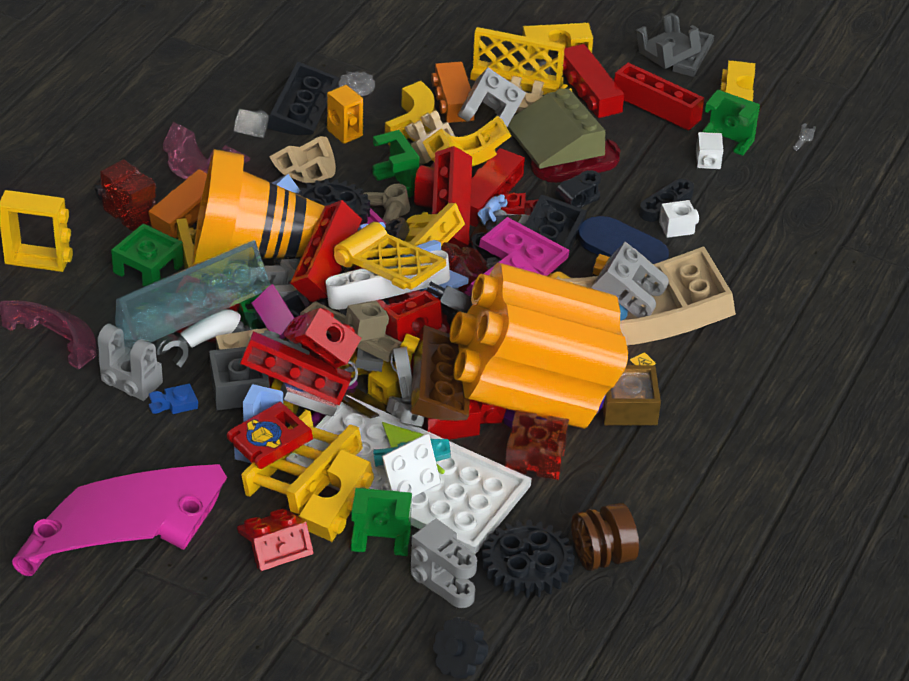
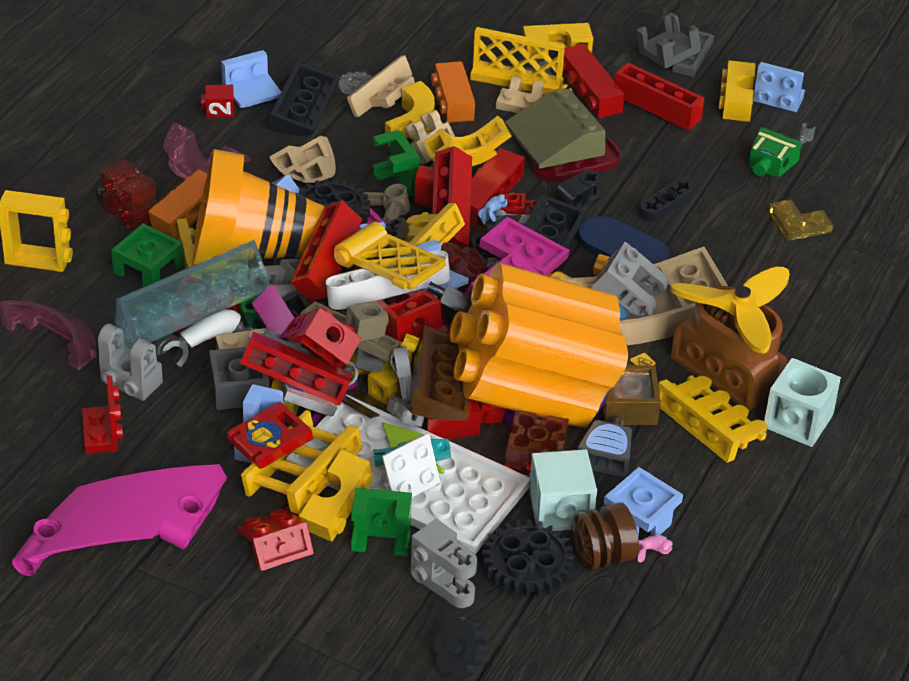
(100, 425): none -> red bracket
(176, 399): blue plate -> none
(218, 101): none -> red brick
(249, 79): none -> light blue bracket
(251, 123): clear bracket -> none
(345, 114): light orange brick -> none
(382, 88): none -> tan bracket
(495, 93): light grey brick -> none
(560, 487): none -> light aqua brick
(608, 446): none -> torso
(647, 500): none -> light blue panel
(656, 543): none -> bright pink arm
(678, 218): white brick -> none
(708, 428): none -> yellow fence
(709, 150): white brick -> none
(733, 118): green panel -> none
(734, 336): none -> dark orange brick
(773, 153): none -> green torso
(779, 87): none -> light blue bracket
(798, 225): none -> clear yellow plate
(802, 402): none -> light aqua brick

